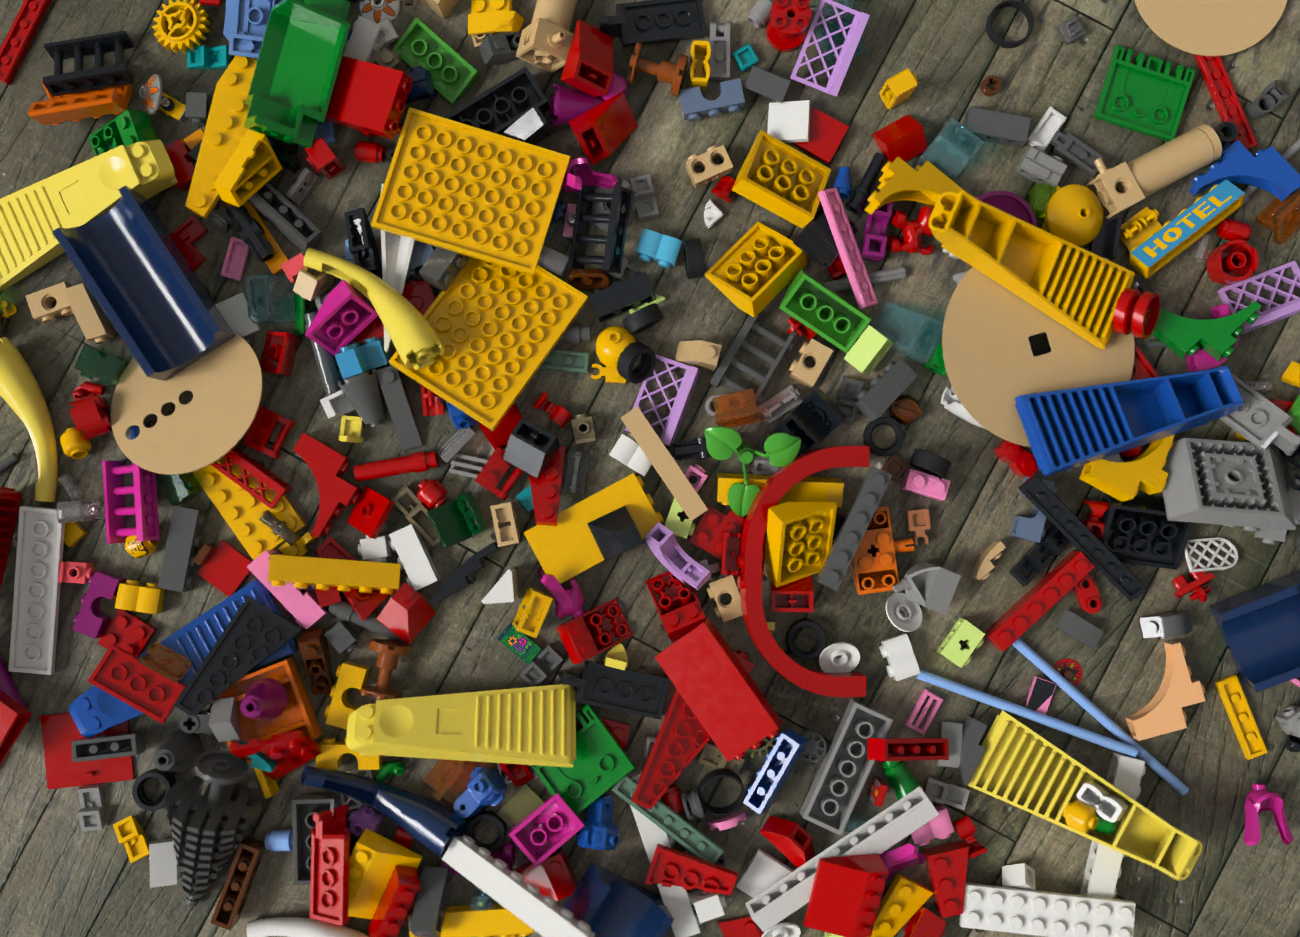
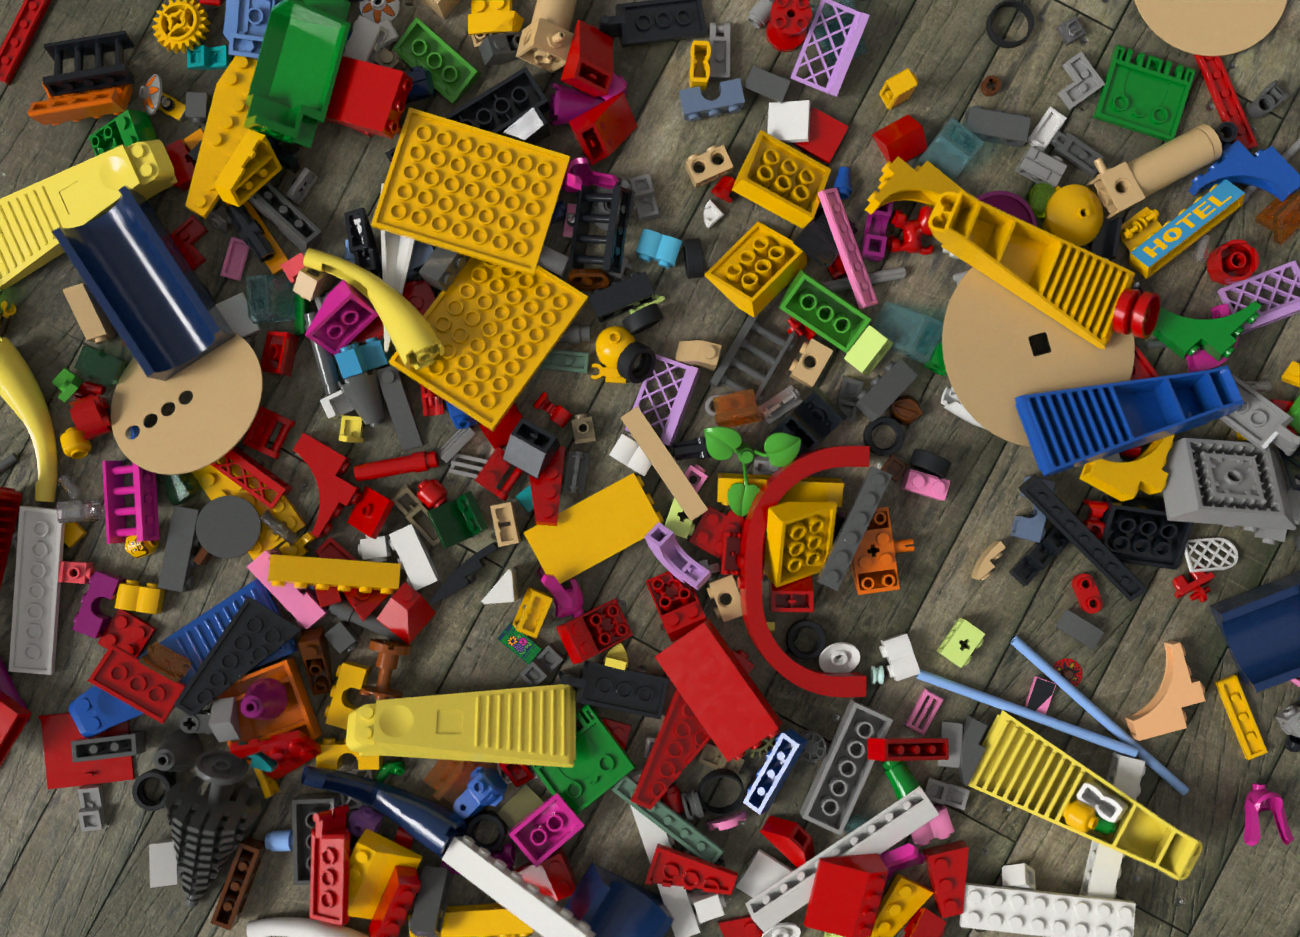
(41, 303): tan brick -> none
(67, 383): none -> bright green bracket
(133, 837): yellow slope -> none
(226, 568): red tile -> none
(228, 527): none -> dark grey tile
(324, 159): red brick -> none
(326, 131): medium blue tile -> none
(369, 152): red brick -> none
(481, 901): clear light blue hinge -> none
(598, 829): blue piece -> none
(615, 533): black slope -> none
(665, 72): dark orange piece -> none
(745, 58): teal tile -> none
(862, 192): black pin -> none
(877, 674): none -> light aqua bush
(877, 791): red tile -> none
(903, 613): white dish -> none
(919, 522): nougat plate -> none
(929, 586): light grey piece -> none
(965, 830): red leg -> none
(1019, 461): red brick -> none
(1038, 600): red brick -> none
(1085, 81): none -> light grey plate
(1166, 625): dark grey brick -> none
(1234, 230): red brick -> none

